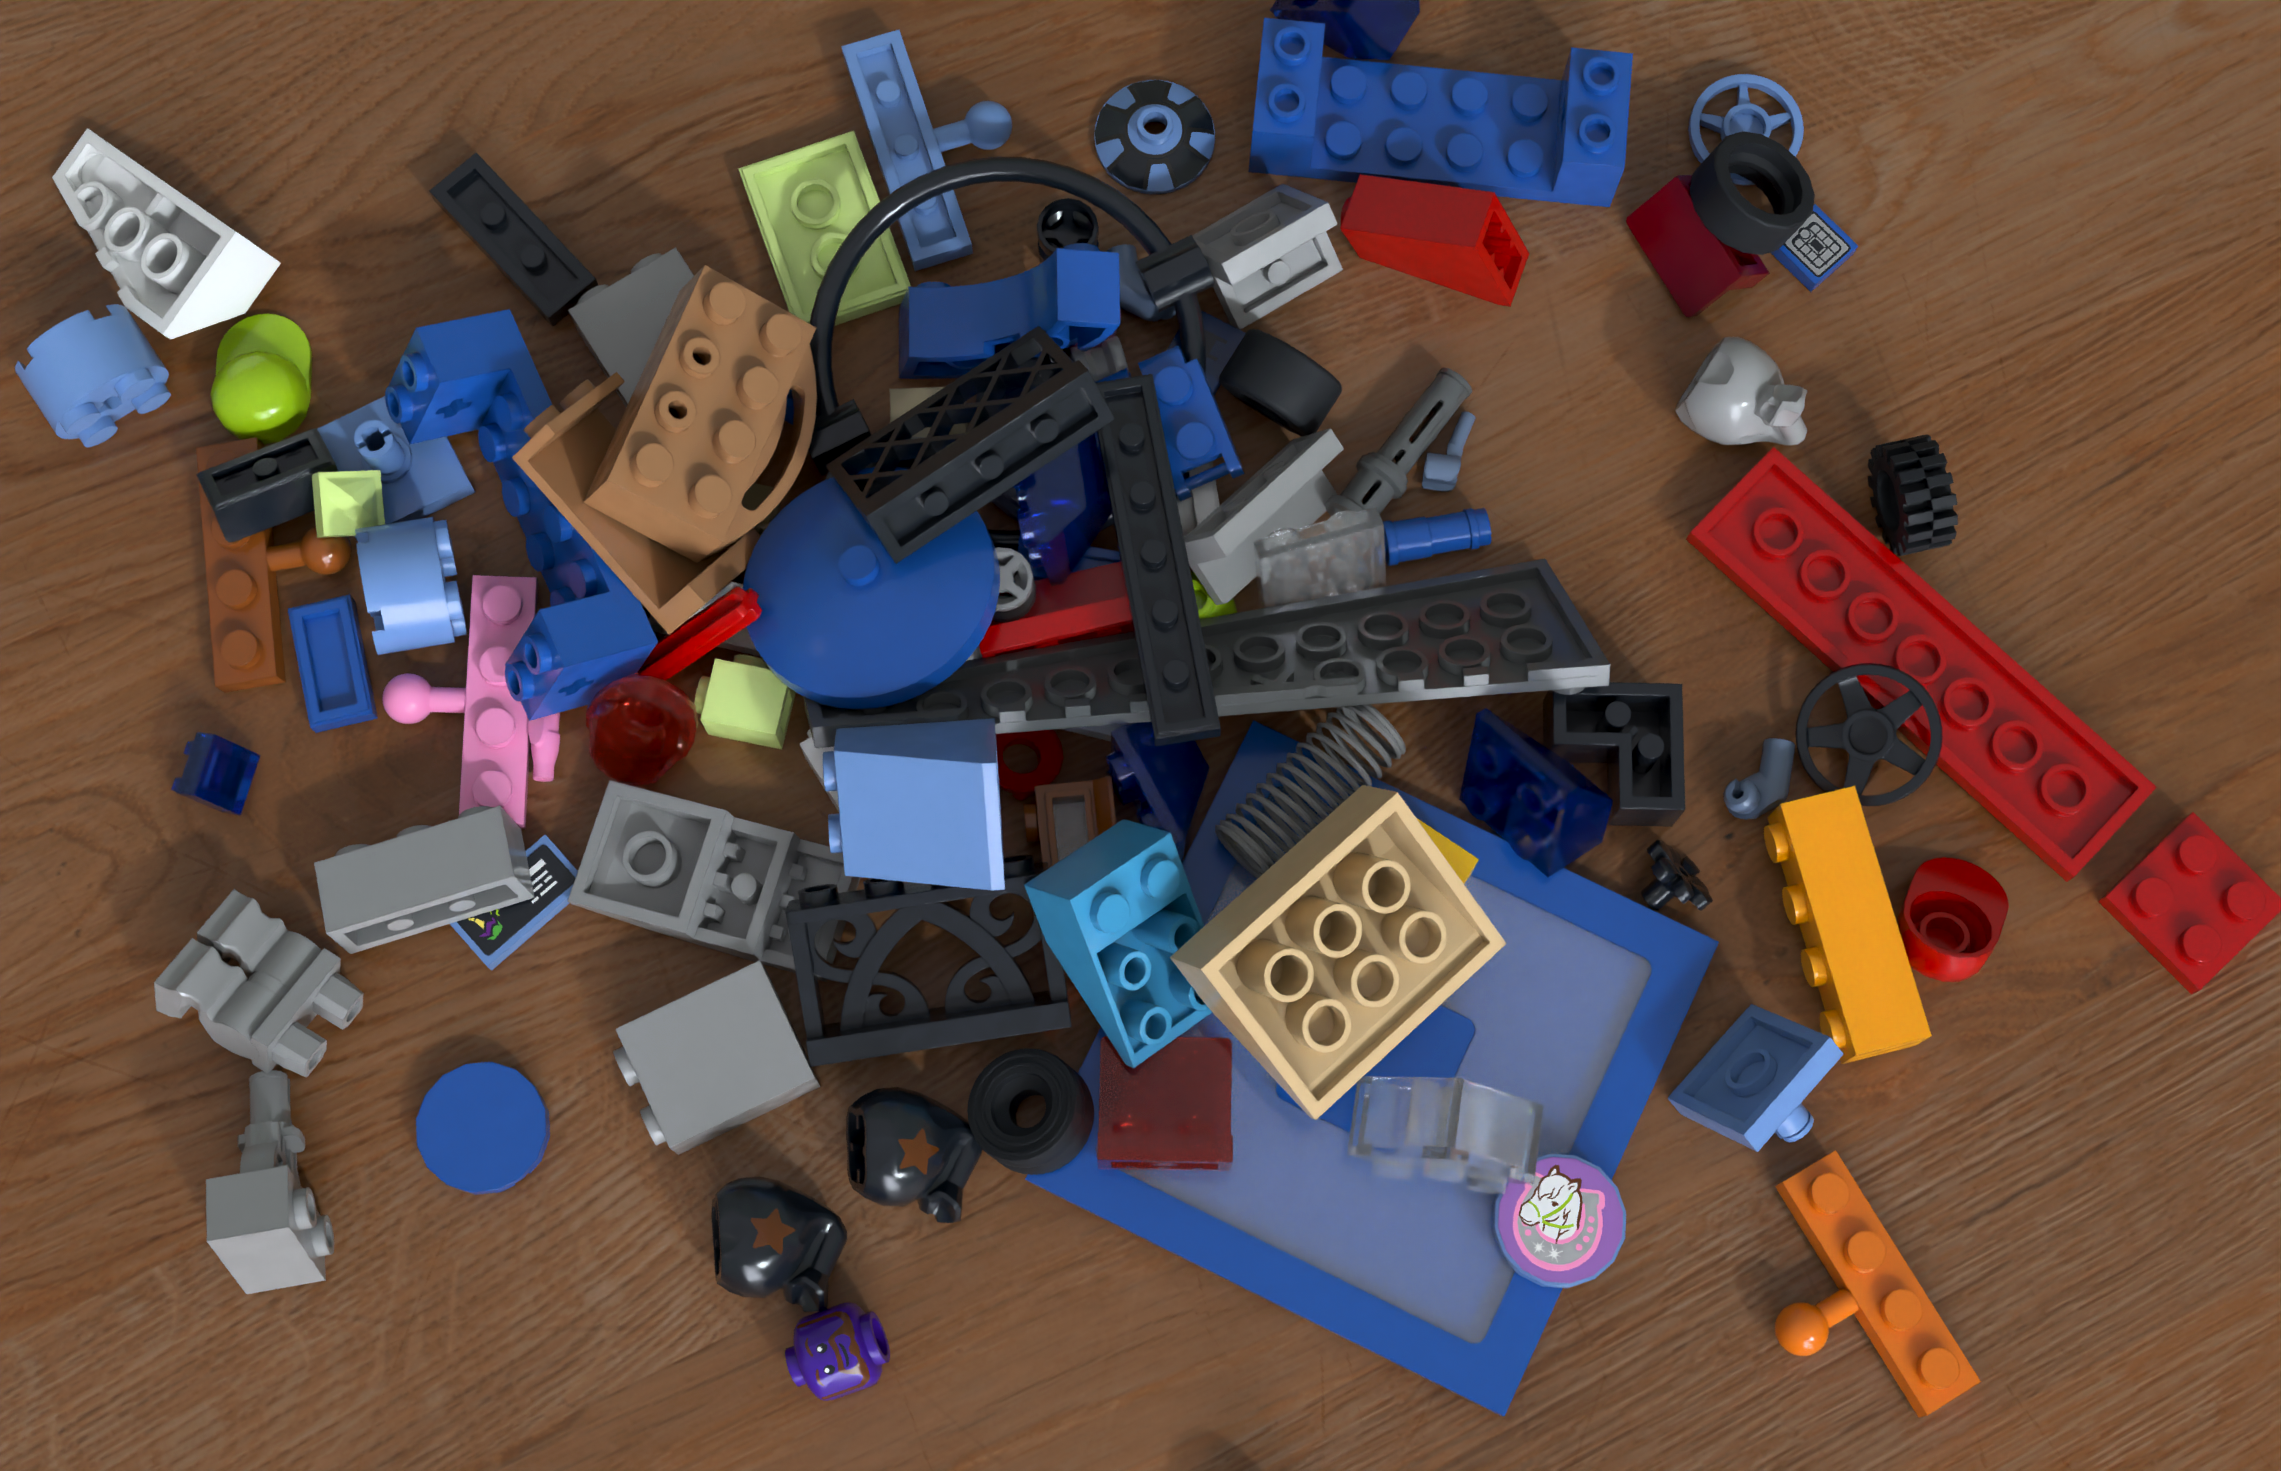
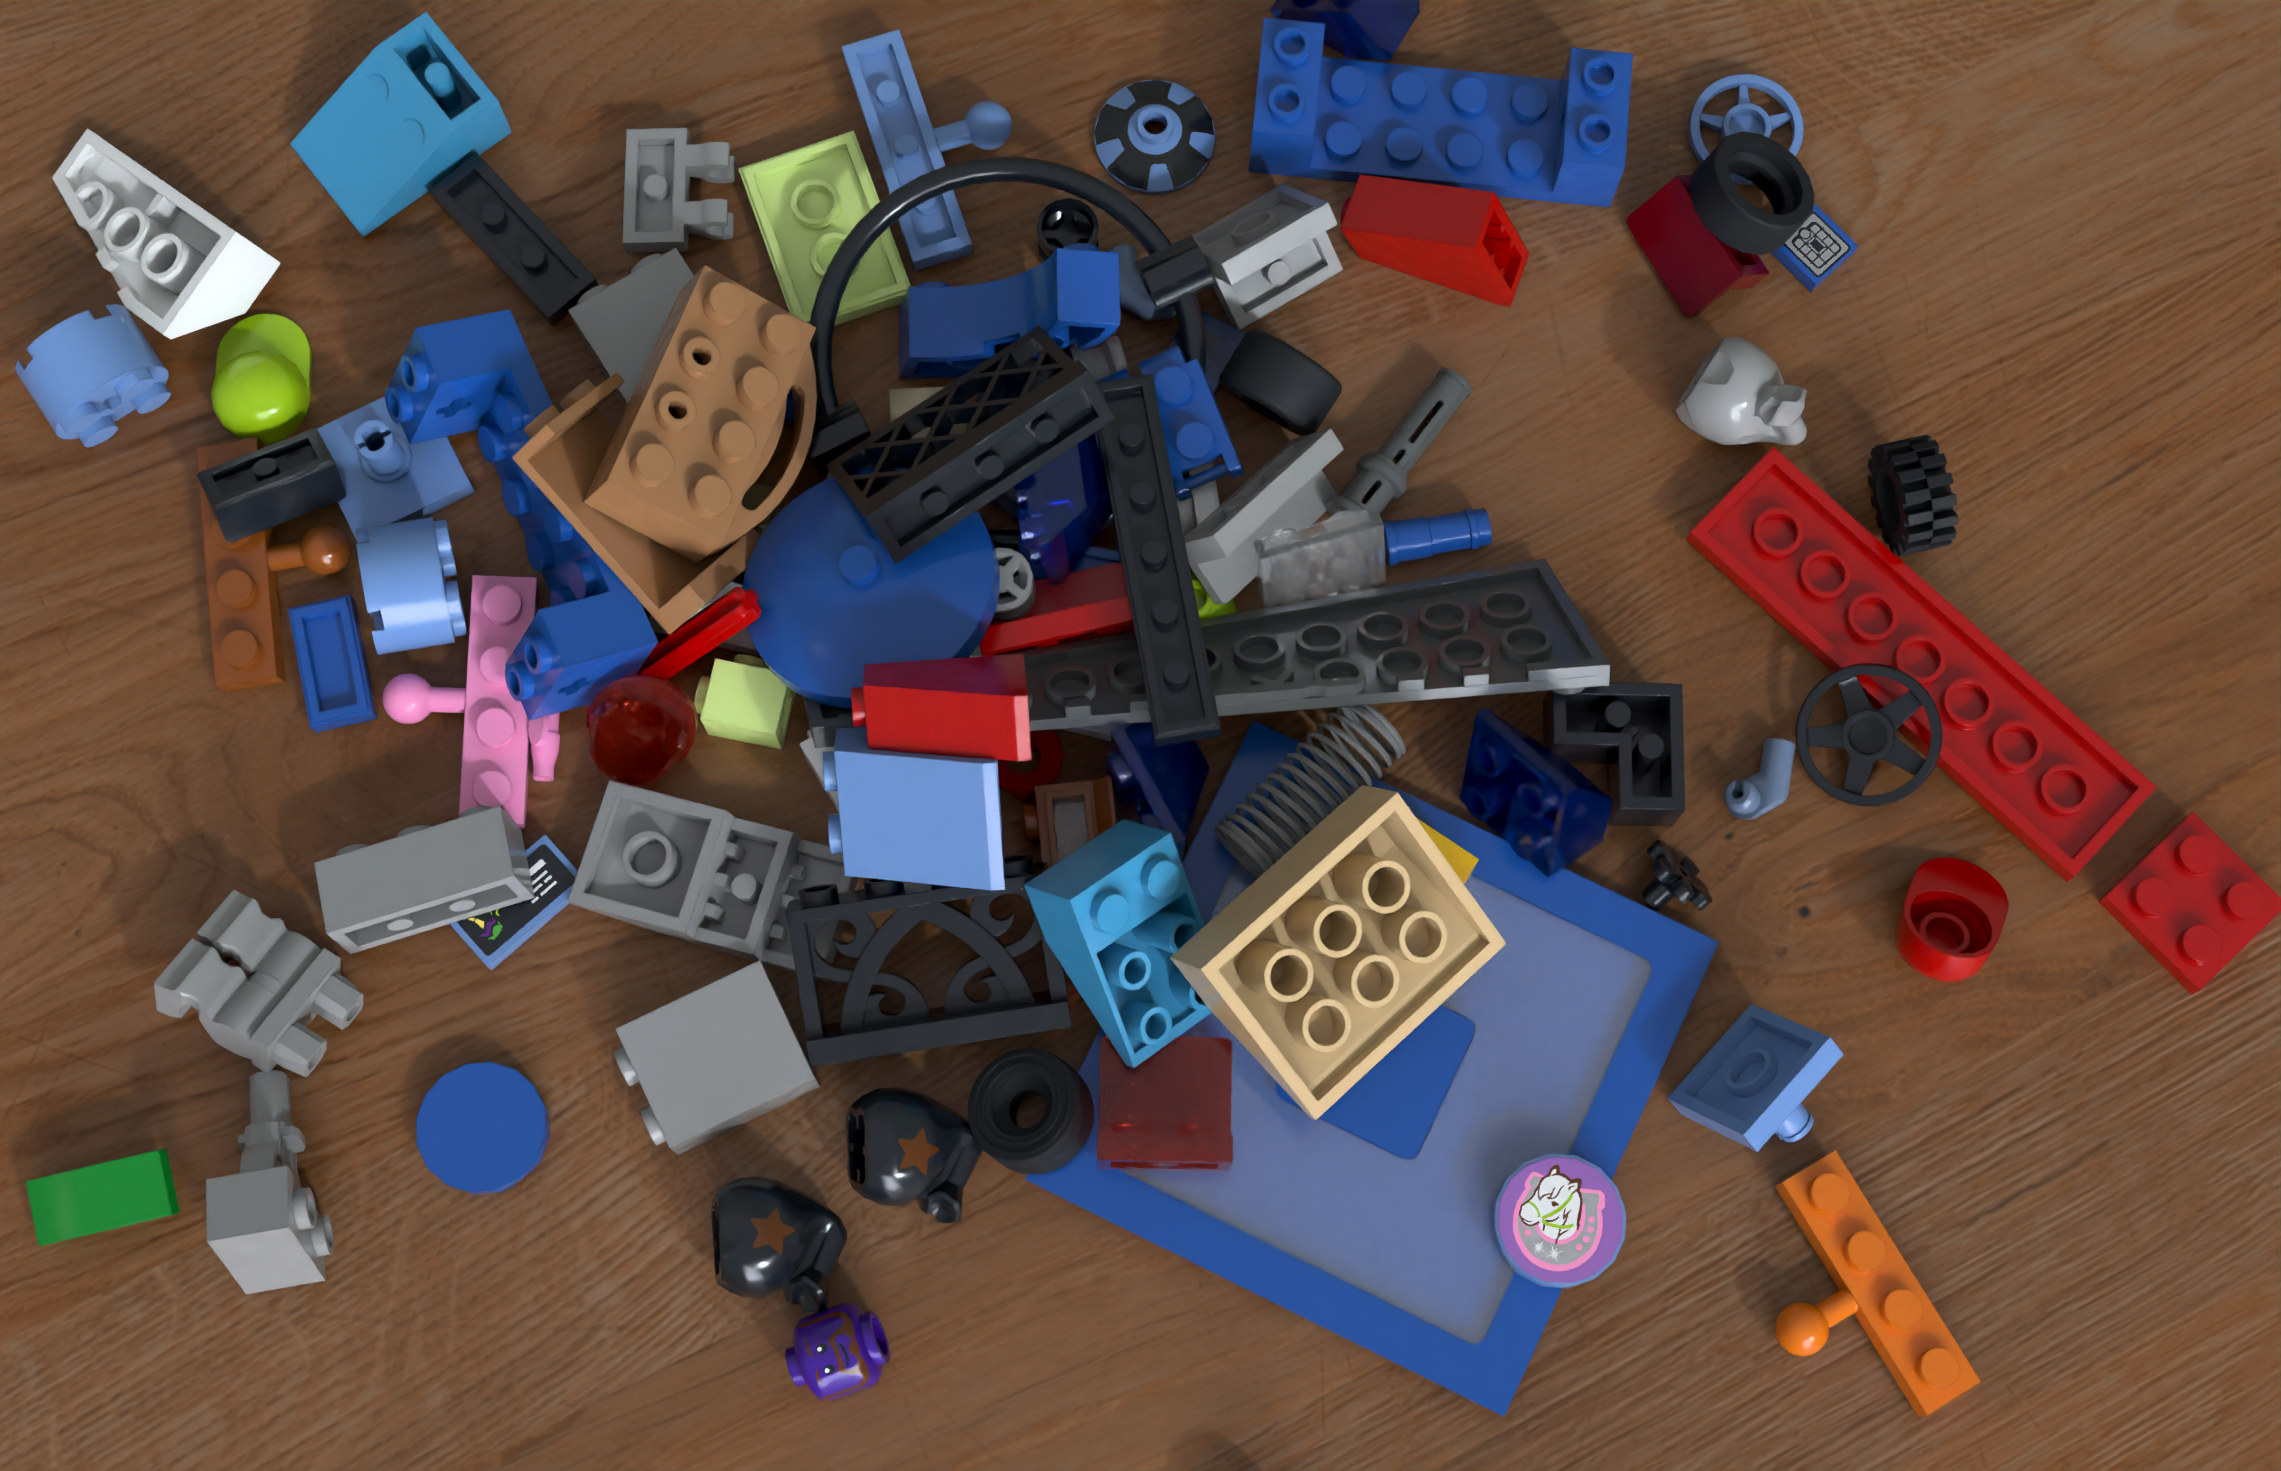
(102, 1197): none -> green slope
(217, 773): clear blue tile -> none
(347, 502): yellowish green tile -> none
(399, 125): none -> dark azure slope
(658, 190): none -> light grey plate
(947, 707): none -> red slope
(1442, 470): sand blue hand -> none
(1447, 1130): clear brick -> none
(1846, 925): light orange brick -> none

